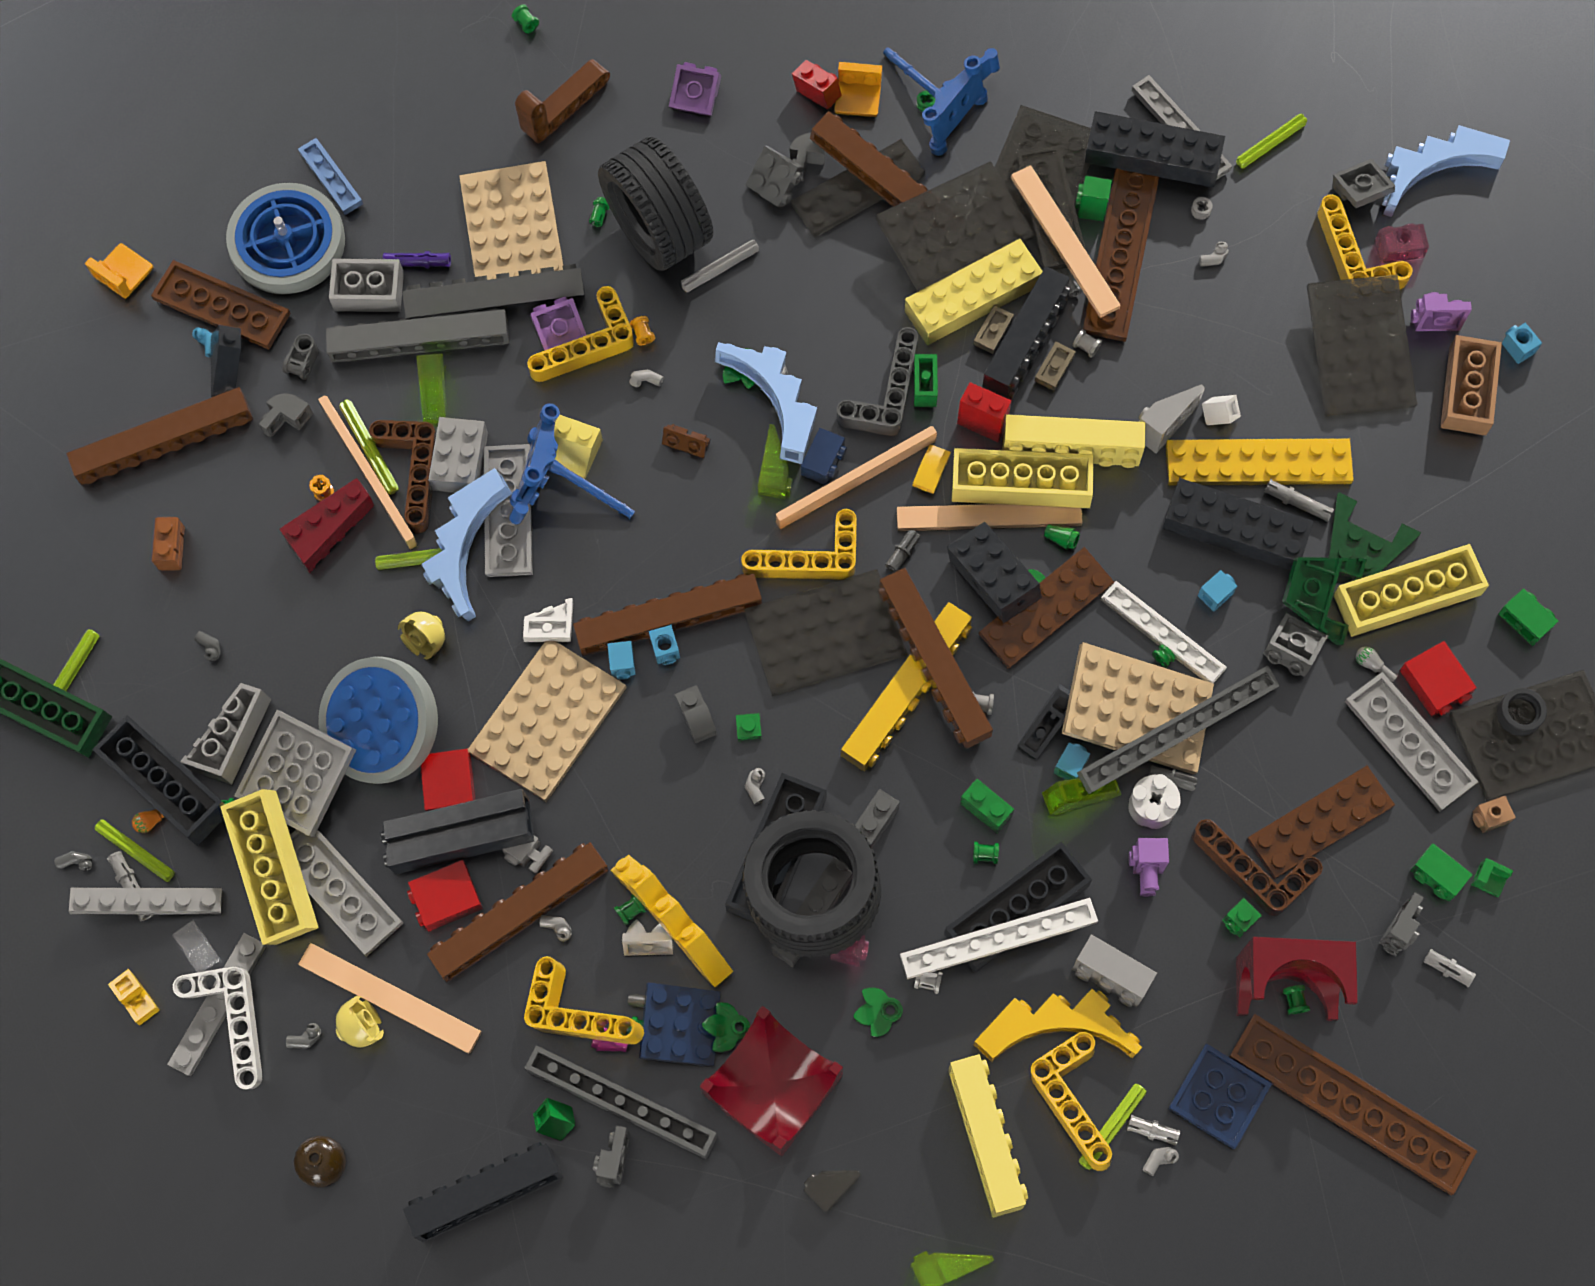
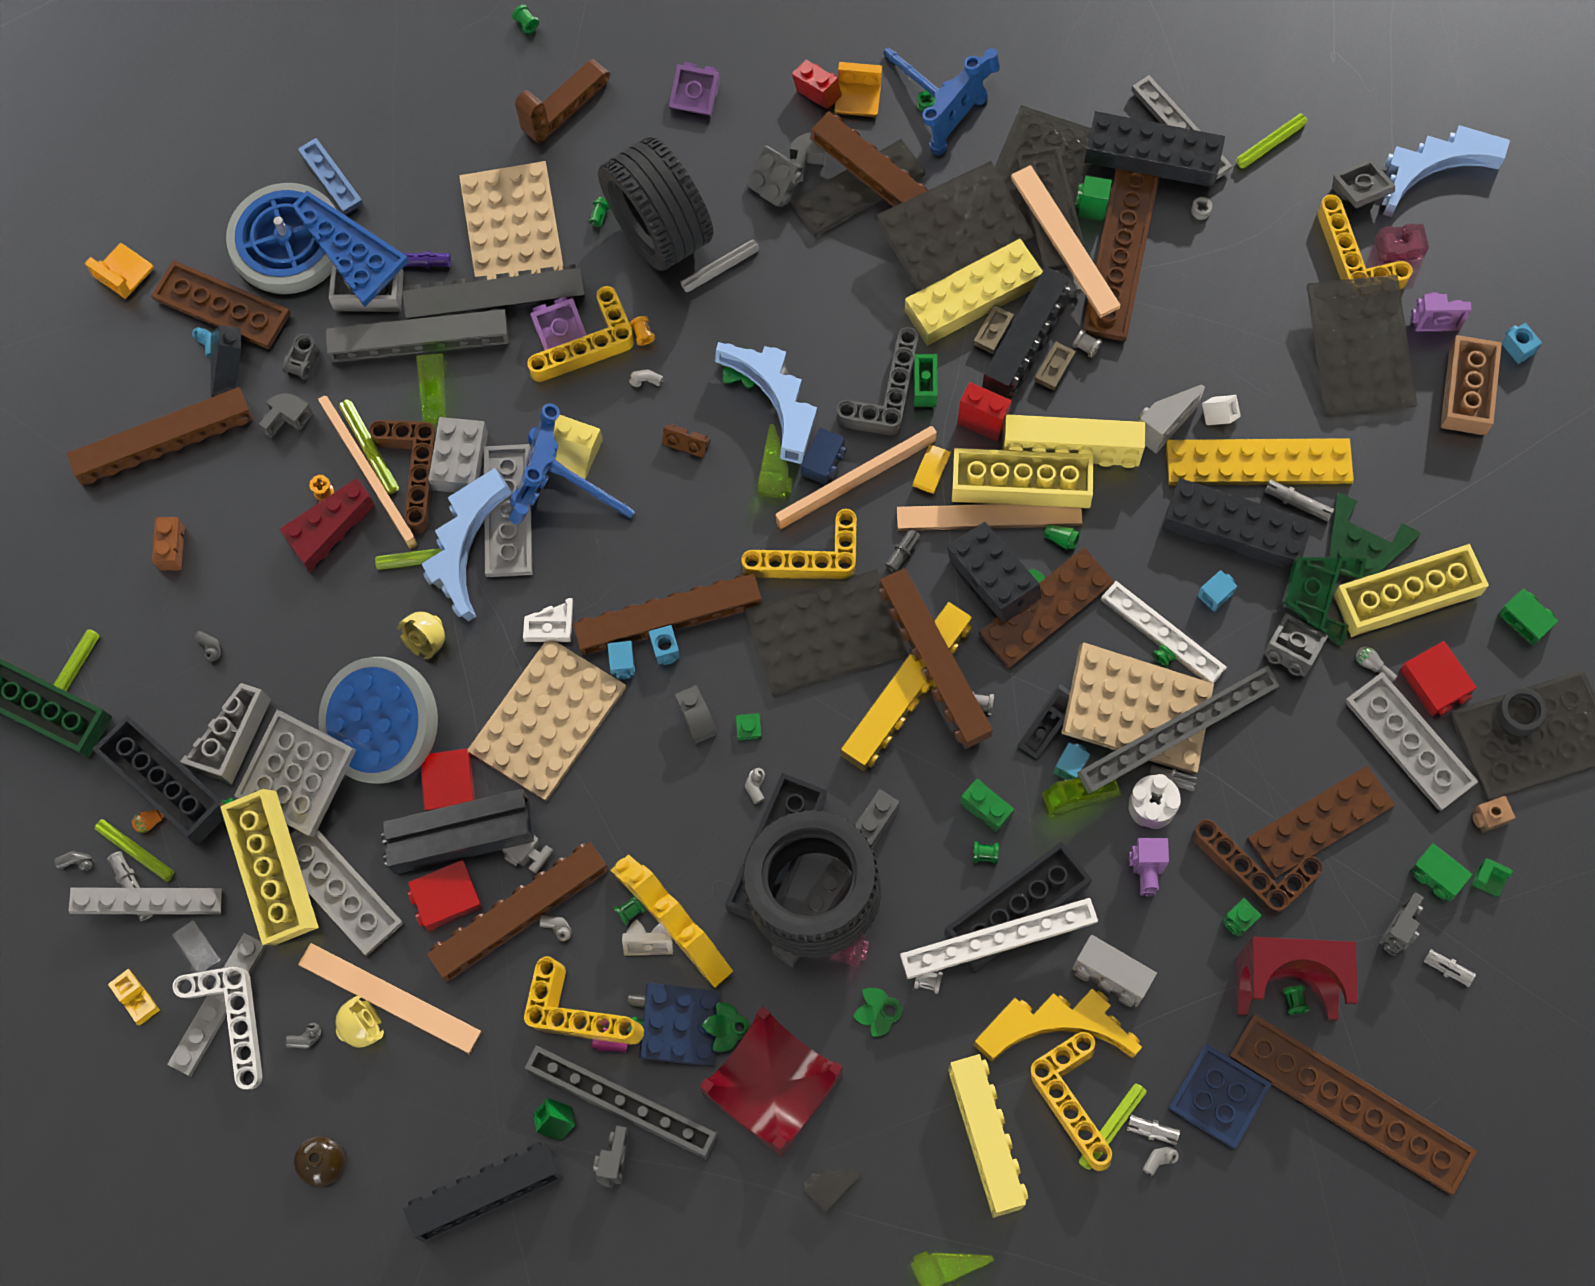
(356, 253): none -> blue wing
(1216, 257): light grey arm -> none

